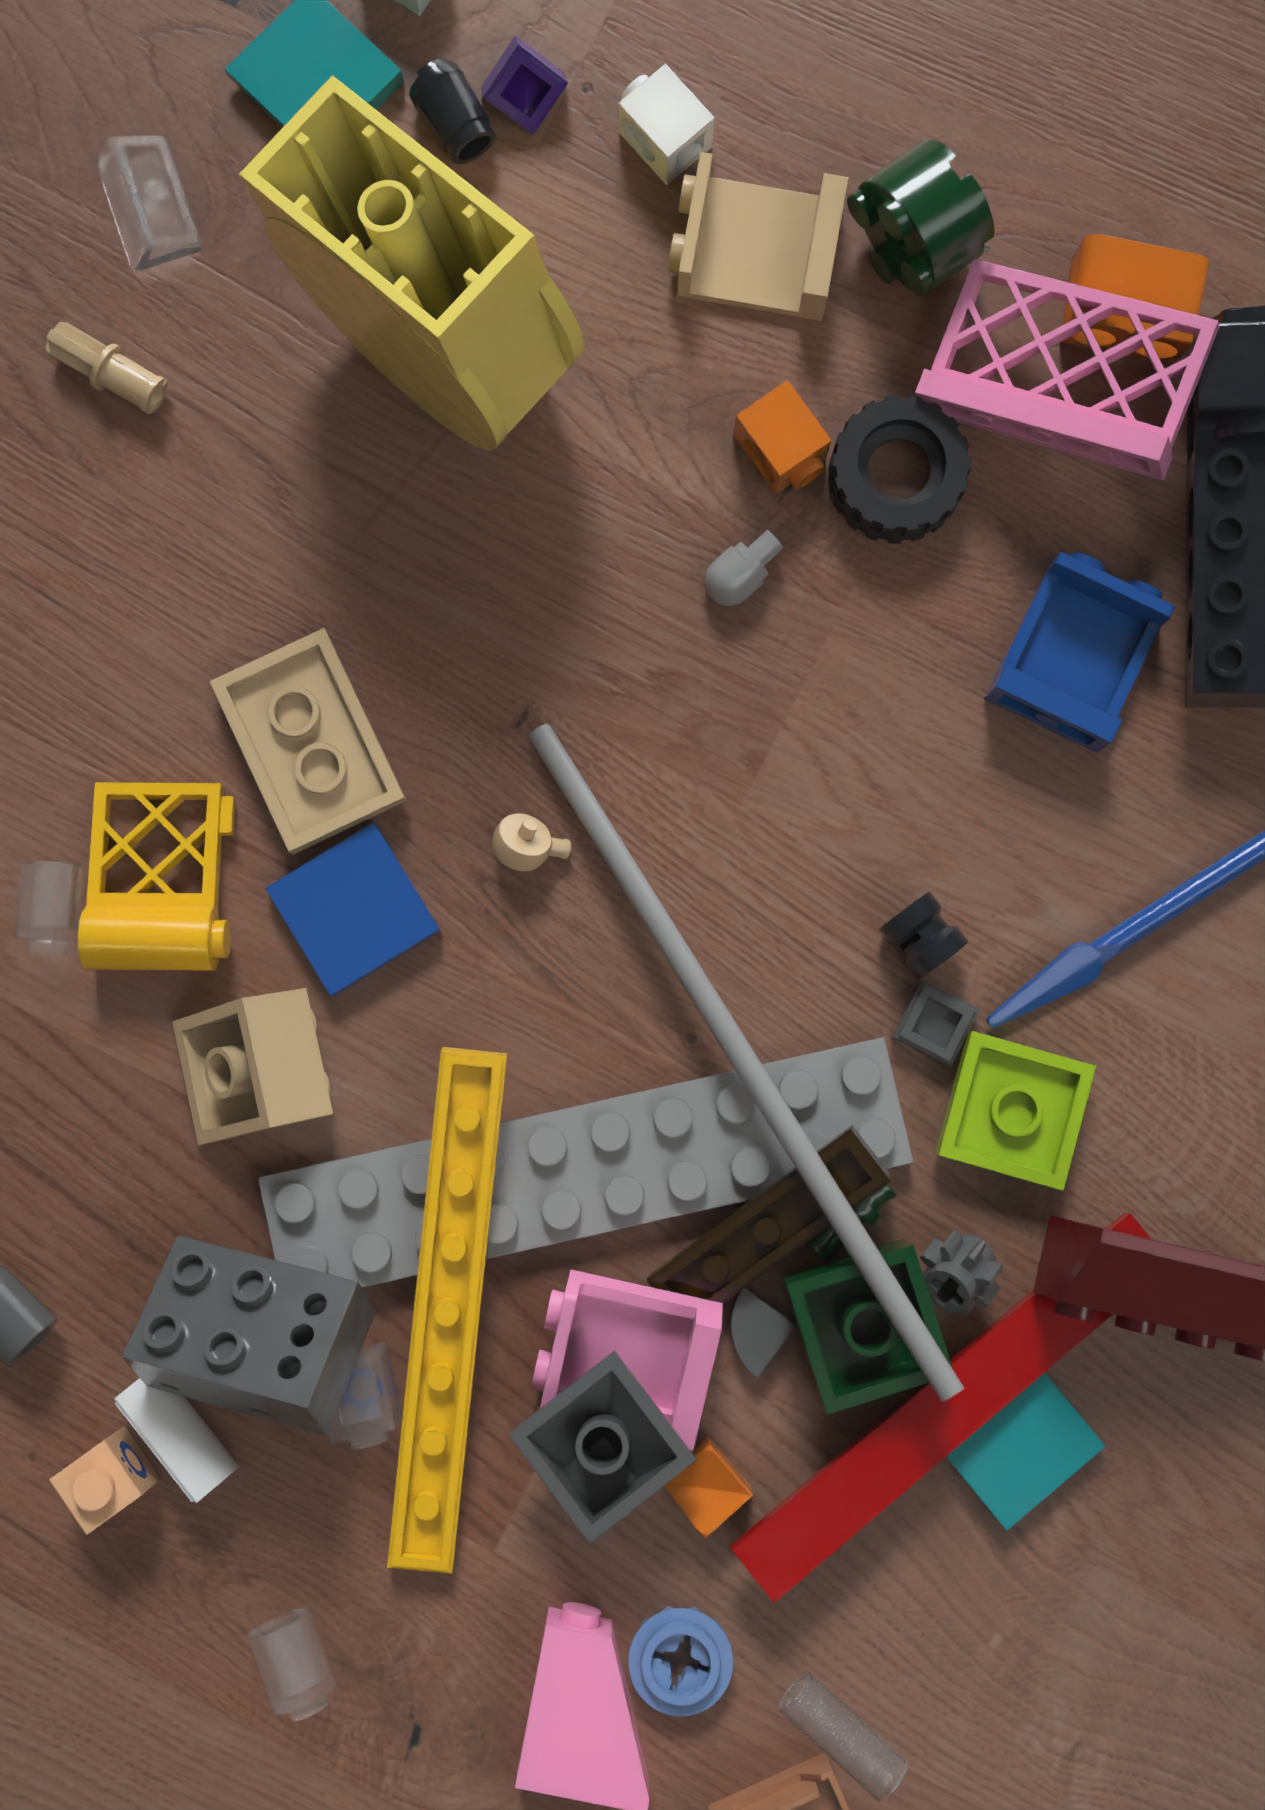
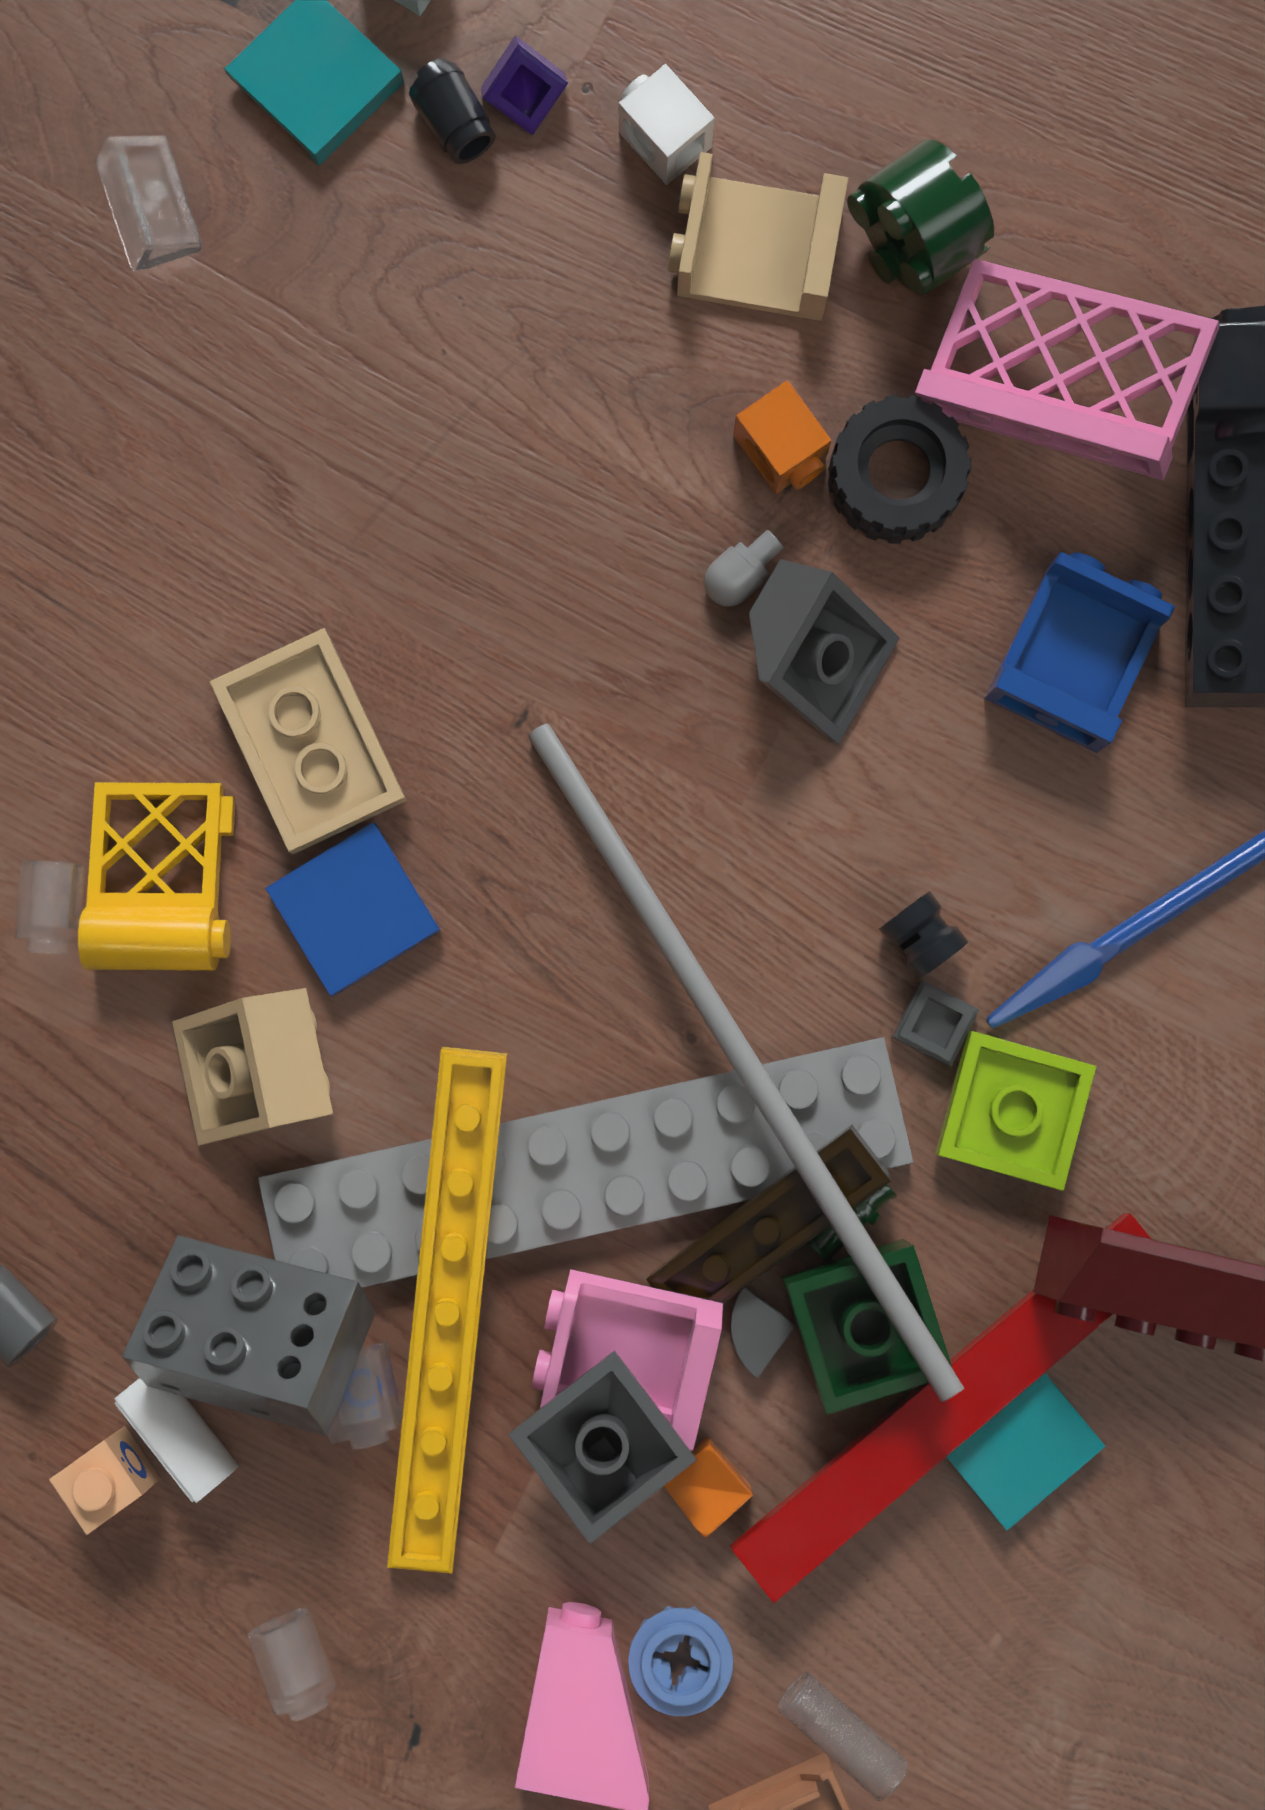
(106, 367): tan axle -> none
(414, 266): light yellow brick -> none
(526, 843): tan piece -> none
(818, 645): none -> dark grey slope
(961, 1273): dark grey gear -> none
(1141, 273): orange piece -> none

